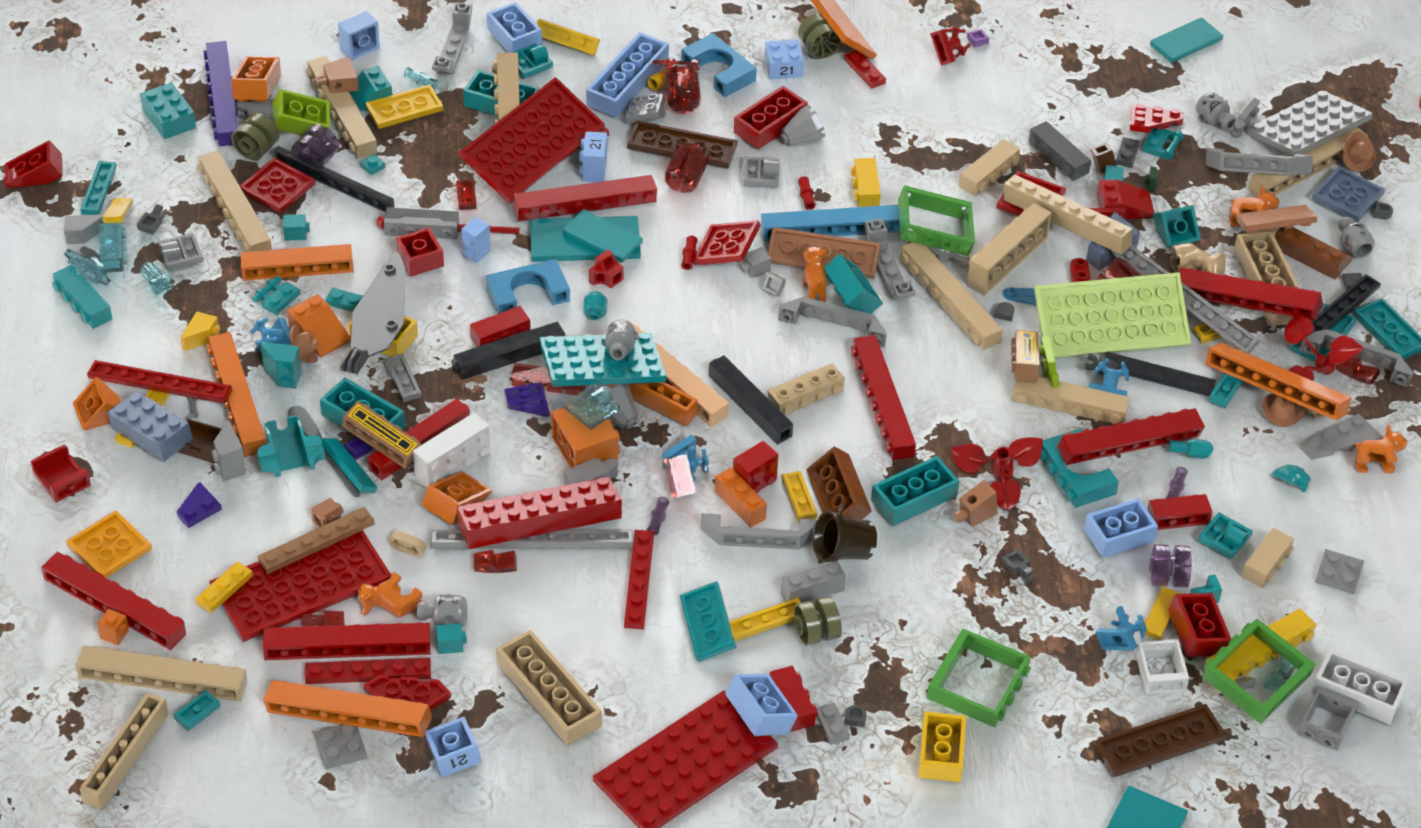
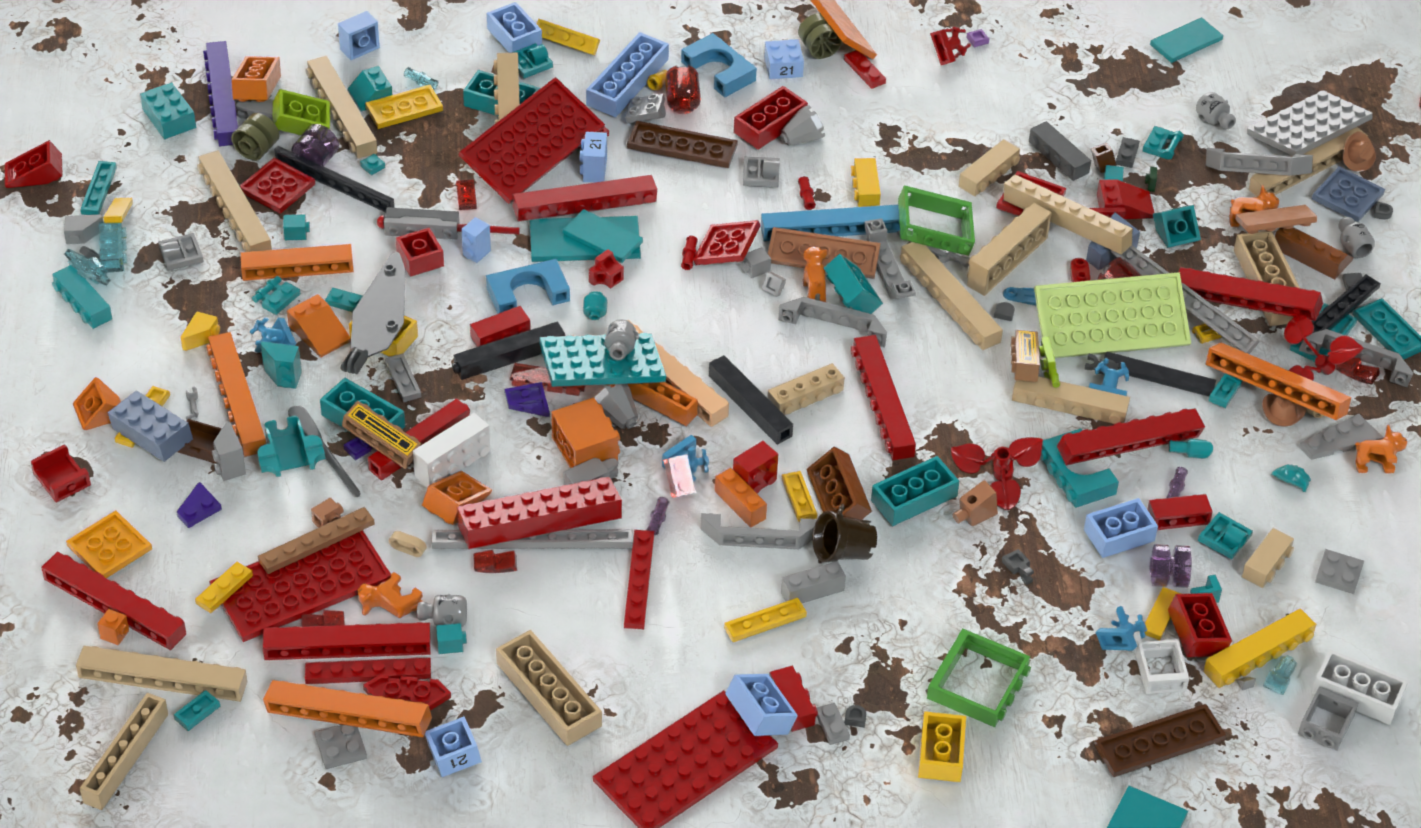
(151, 222): dark grey plate -> none
(157, 279): clear light blue piece -> none
(160, 381): red tile -> none
(306, 344): nougat hat -> none
(339, 76): nougat torso -> none
(349, 465): teal tile -> none
(456, 39): light grey slope -> none
(592, 406): clear light blue plate -> none
(669, 62): clear red flag -> none
(686, 167): clear red cylinder -> none
(708, 621): teal tile -> none
(817, 620): olive wheel -> none
(1146, 118): plate -> none
(1190, 256): tan animal -> none
(1238, 695): bright green window -> none
(1245, 118): light grey hinge -> none

